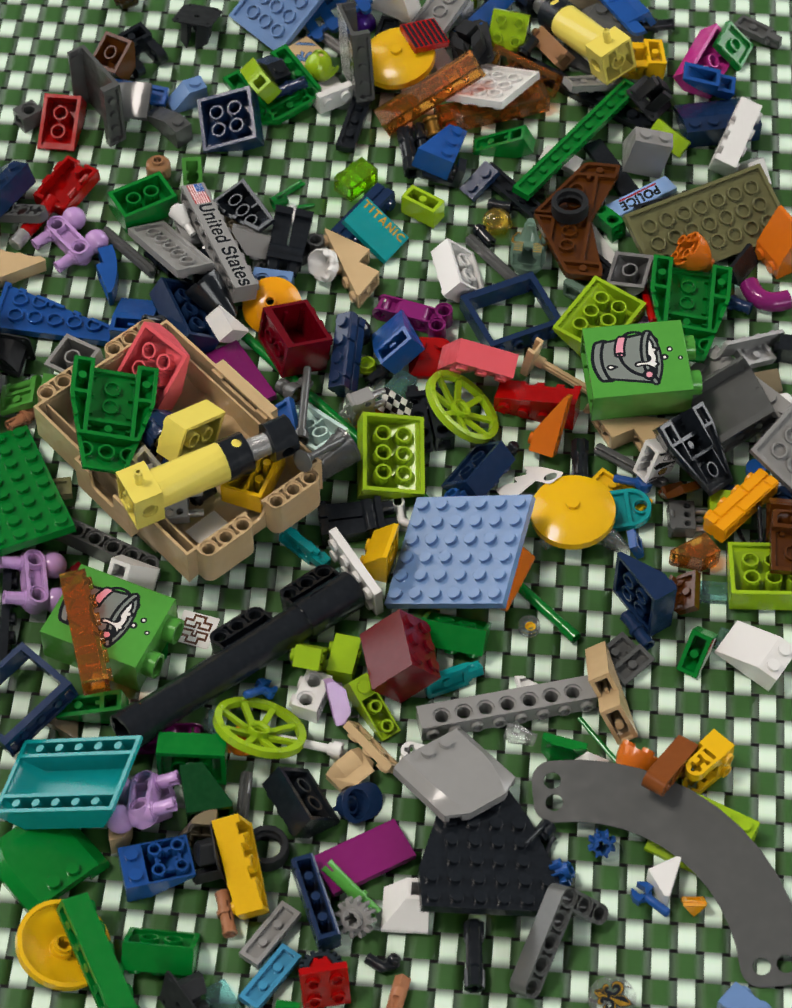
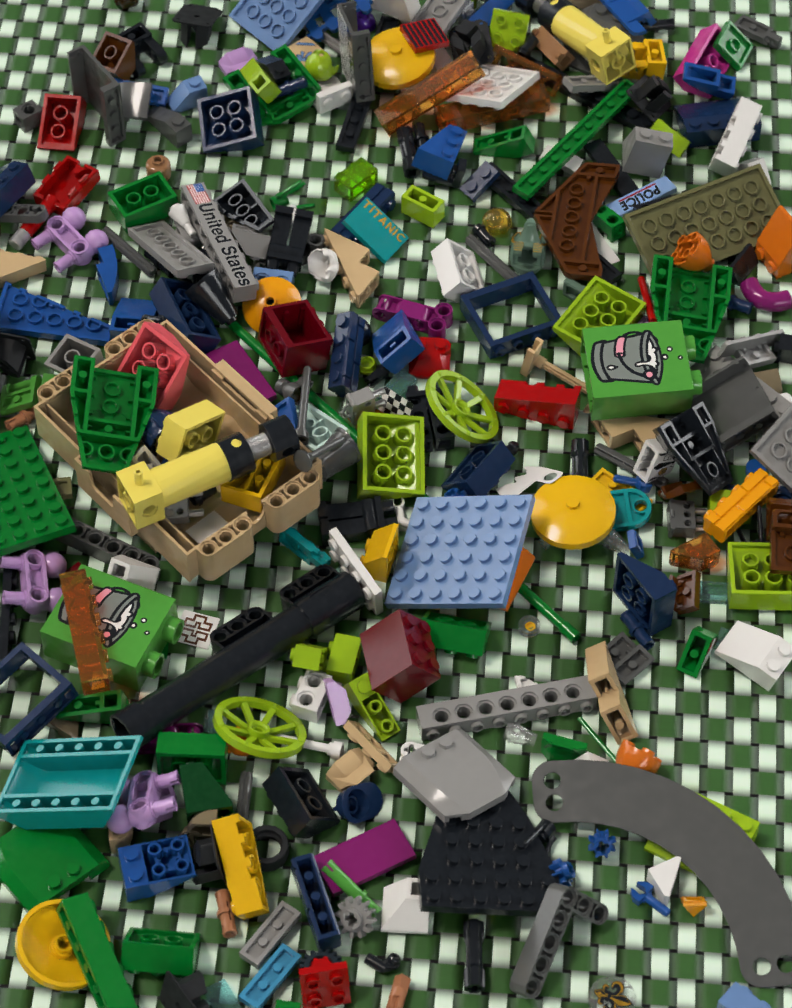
(192, 170): bright green slope -> none
(225, 325): white slope -> none
(235, 60): none -> lavender slope
(261, 688): blue bar -> none
(432, 125): pearl gold bush -> none
(454, 678): teal hinge -> none
(469, 356): coral slope -> none
(506, 205): black pin -> none
(548, 434): orange slope -> none
(569, 216): black tyre -> none
(630, 271): flat silver slope -> none
(669, 766): dark orange beam -> none
(709, 762): yellow brick -> none

